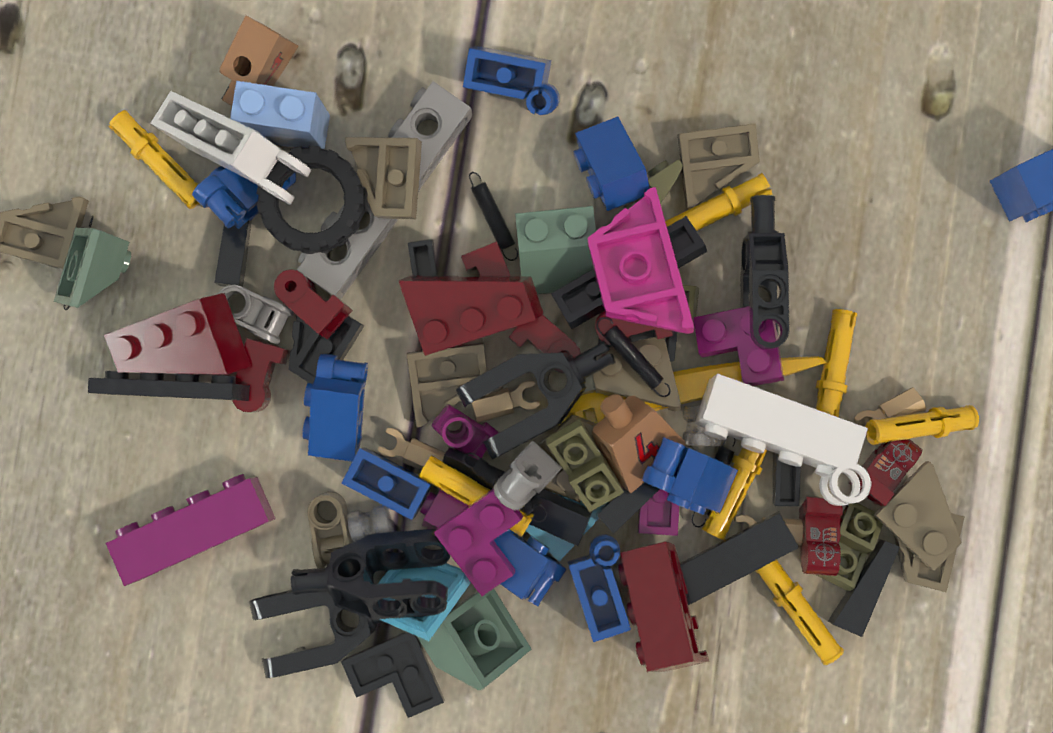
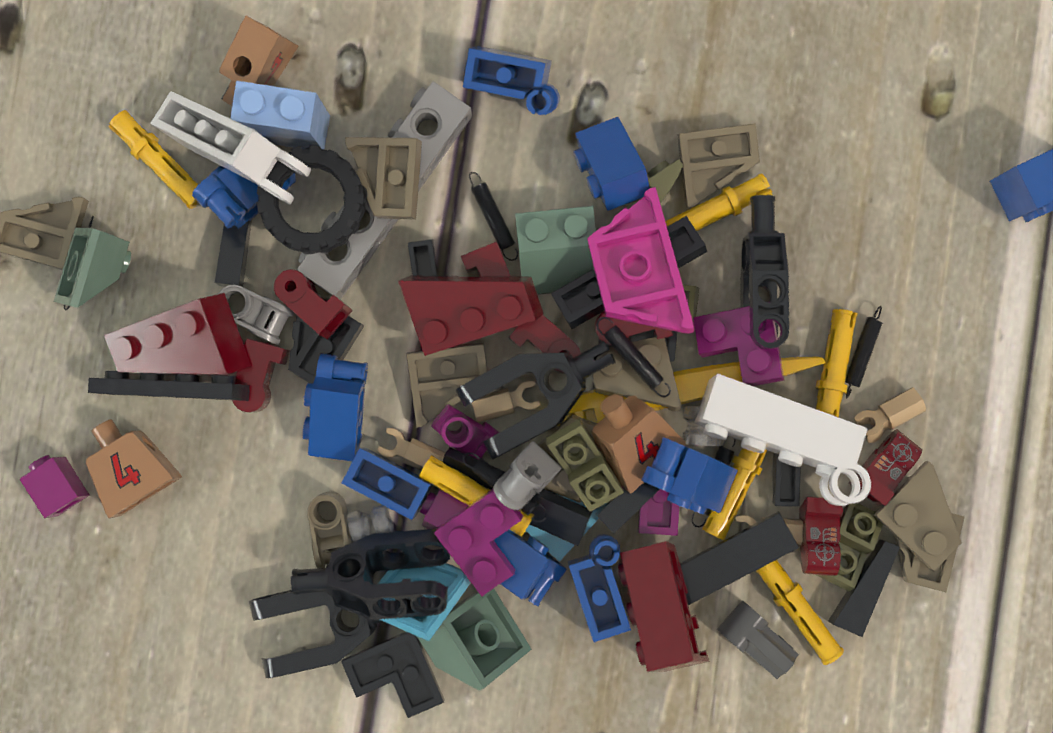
(53, 485): none -> magenta brick
(127, 469): none -> medium nougat torso
(191, 530): magenta brick -> none
(751, 634): none -> dark grey piece
(863, 351): none -> black piece
(935, 422): yellow pin -> none

